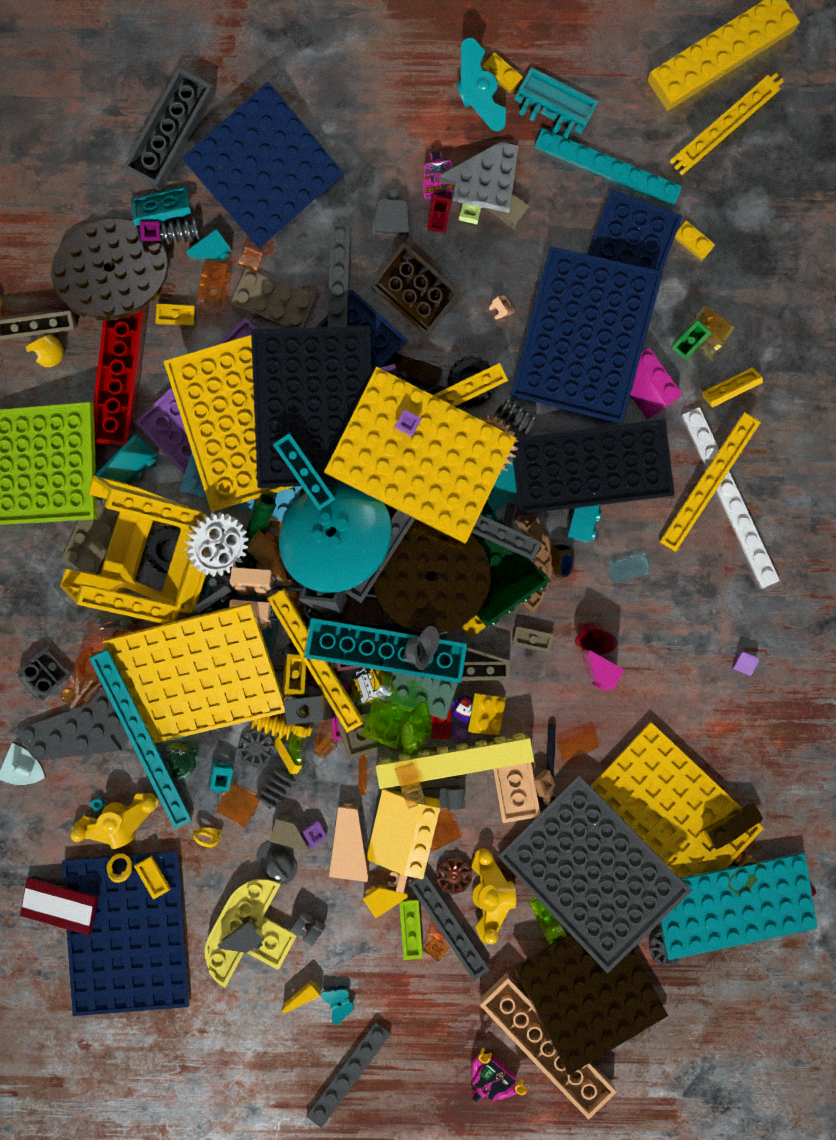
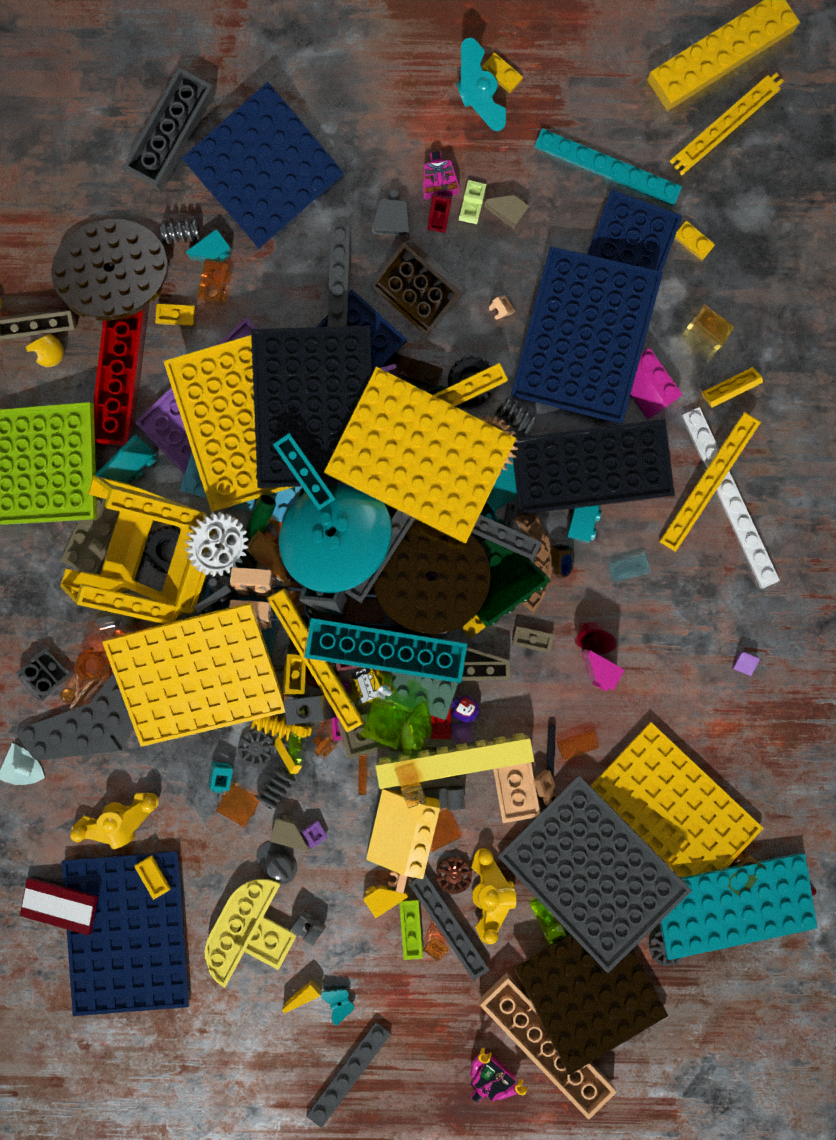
(97, 804): teal piece -> none
(119, 878): yellow piece -> none
(140, 738): teal plate -> none
(149, 230): magenta slope -> none
(161, 205): teal plate -> none
(181, 759): clear green cylinder -> none
(213, 833): yellow piece -> none
(243, 939): dark grey slope -> none
(250, 259): clear orange plate -> none
(272, 300): dark tan plate -> none
(348, 851): light nougat slope -> none
(407, 423): medium lavender plate -> none
(422, 648): dark grey piece -> none
(485, 178): dark grey wing -> none
(487, 714): yellow plate -> none
(556, 100): teal hinge -> none
(690, 338): green slope -> none
(732, 826): dark brown slope -> none

